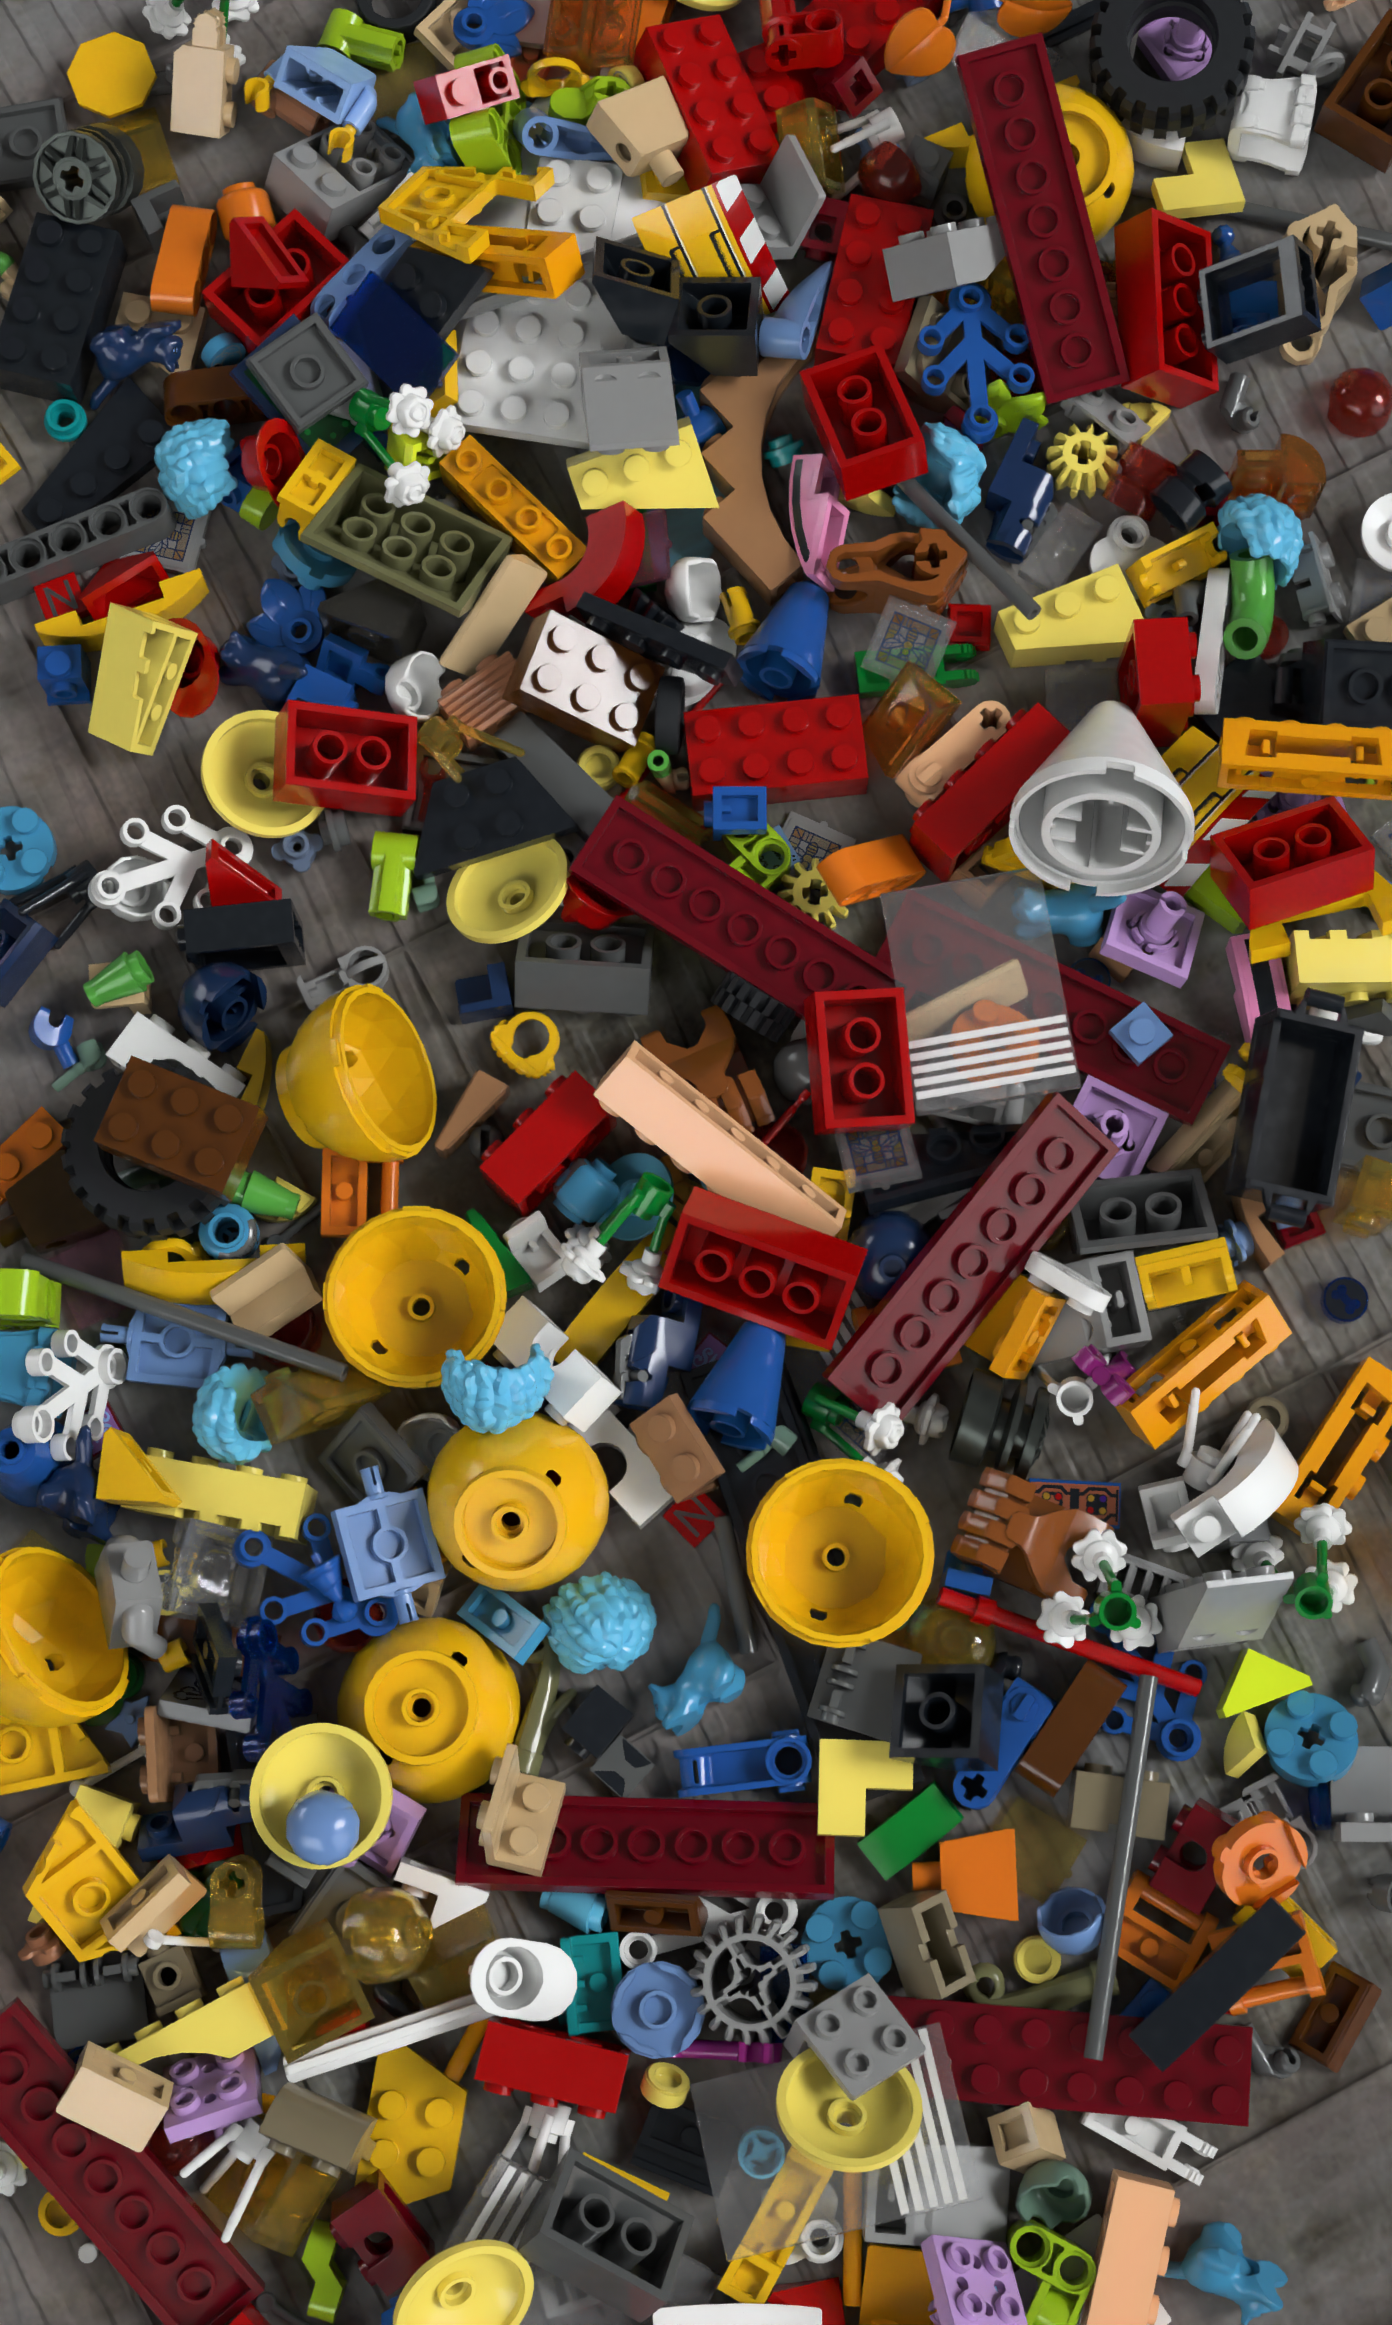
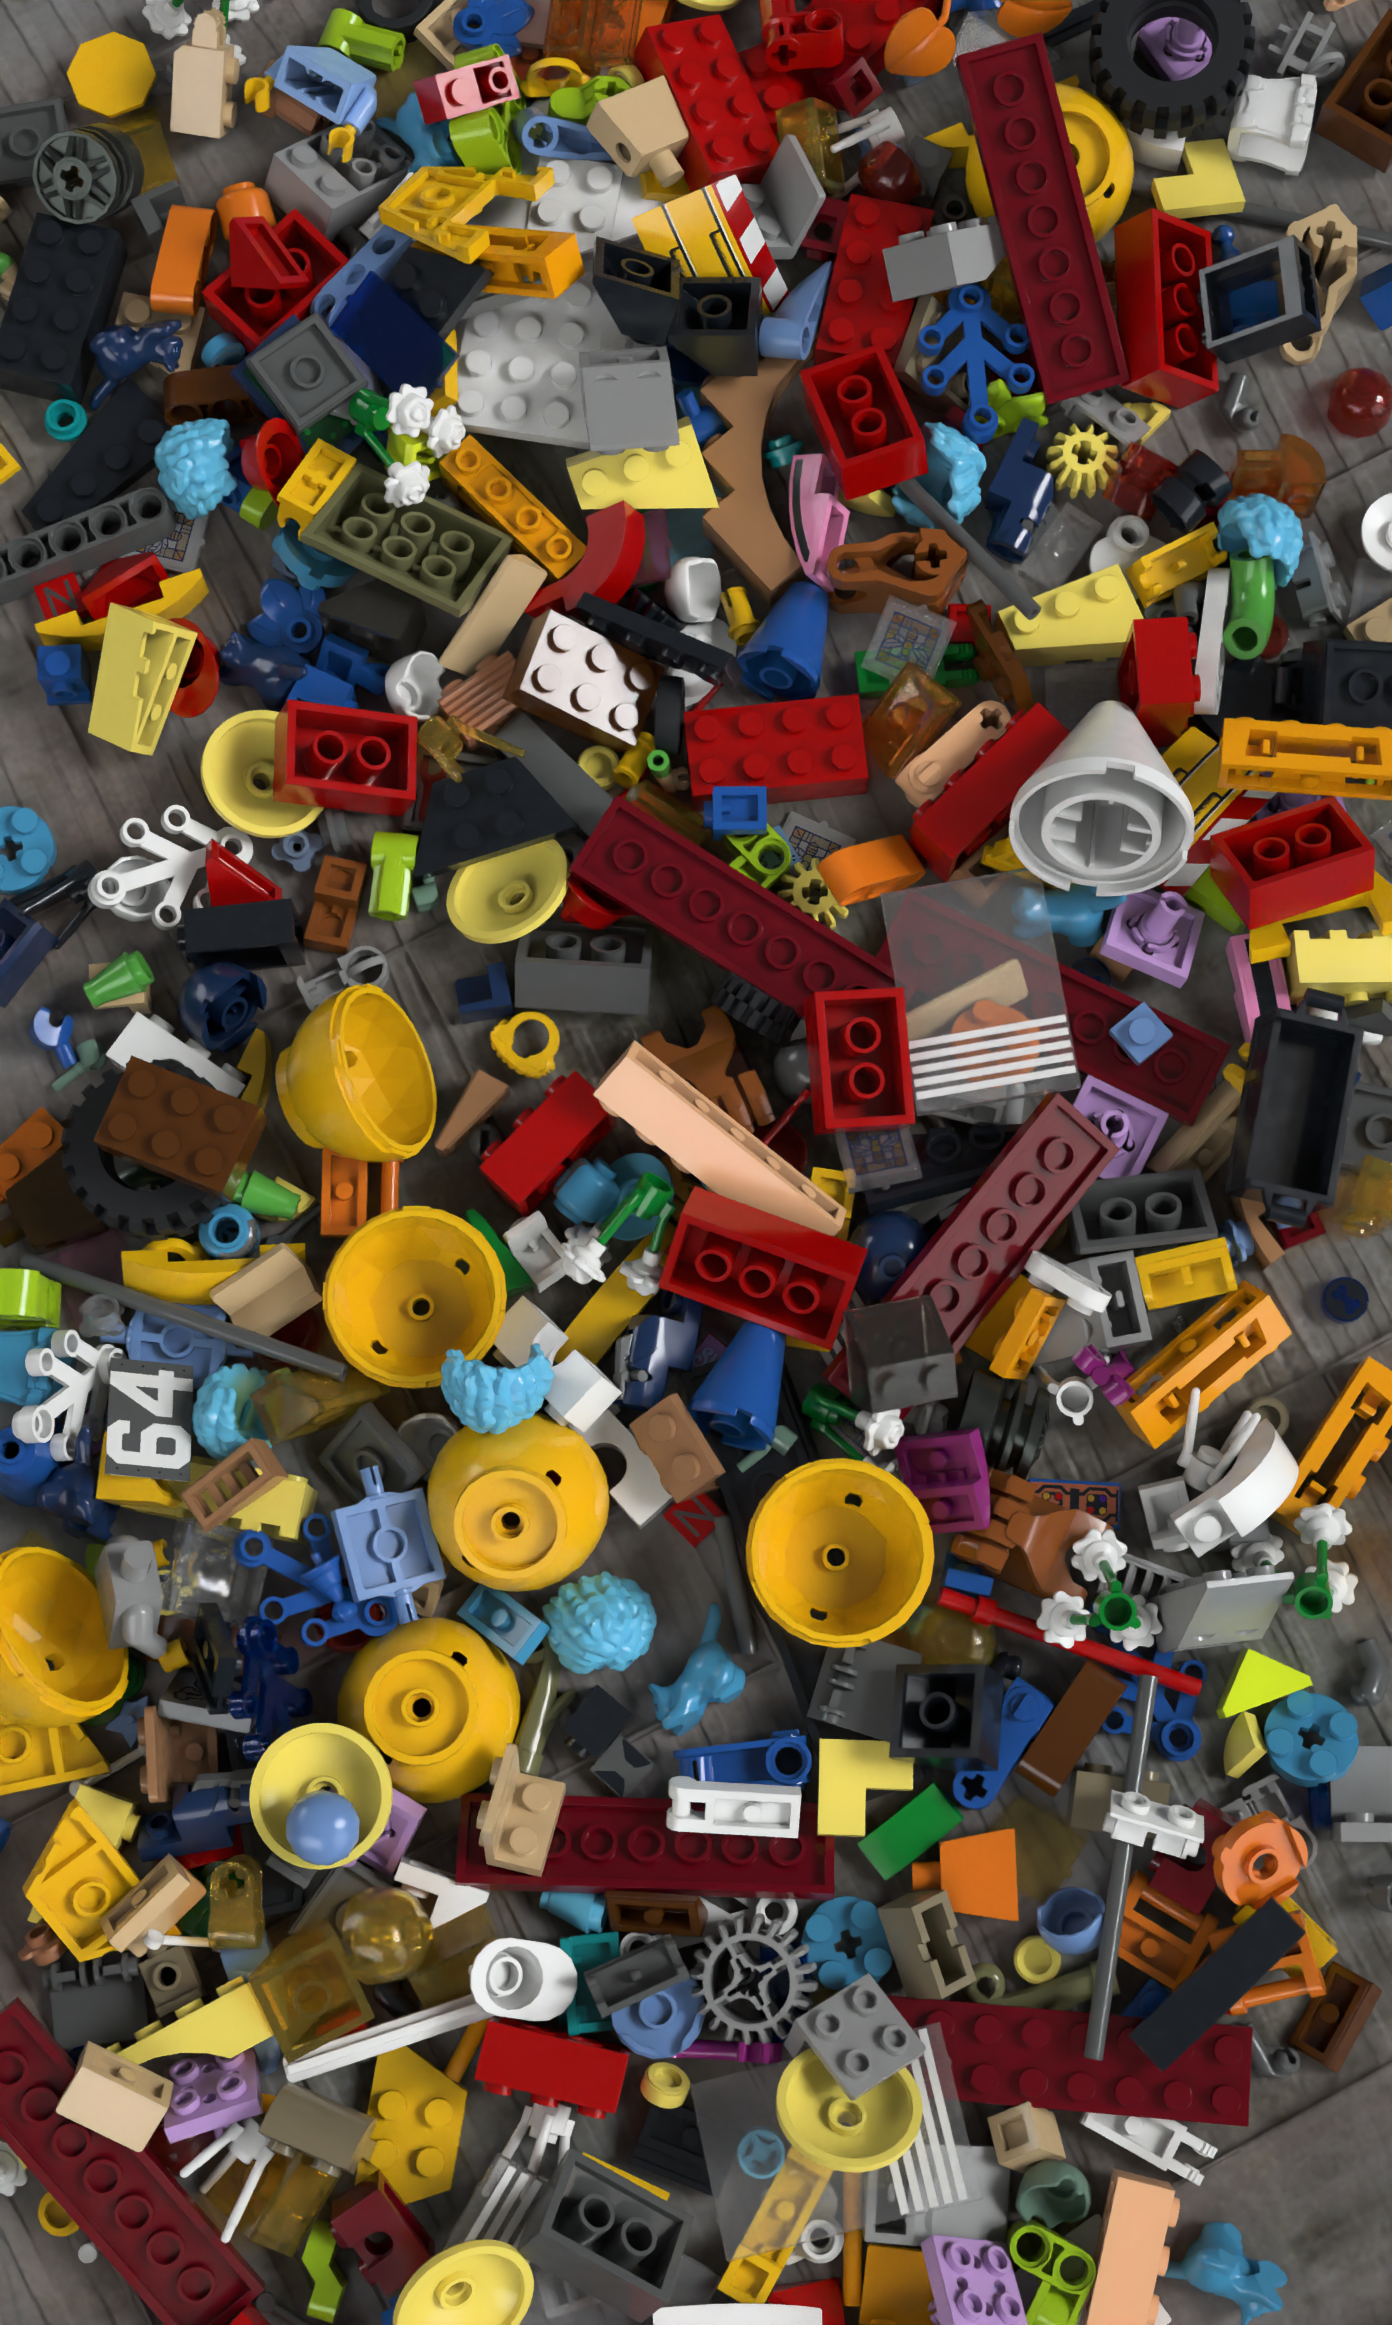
(101, 1316): none -> clear plate
(149, 1420): none -> sticker
(258, 1485): none -> medium nougat slope
(336, 905): none -> dark orange slope
(636, 1975): none -> dark grey hinge
(734, 1808): none -> white plate
(898, 1355): none -> clear smoke slope
(948, 1478): none -> magenta slope
(997, 661): none -> reddish brown wing
(1175, 1828): none -> white hinge

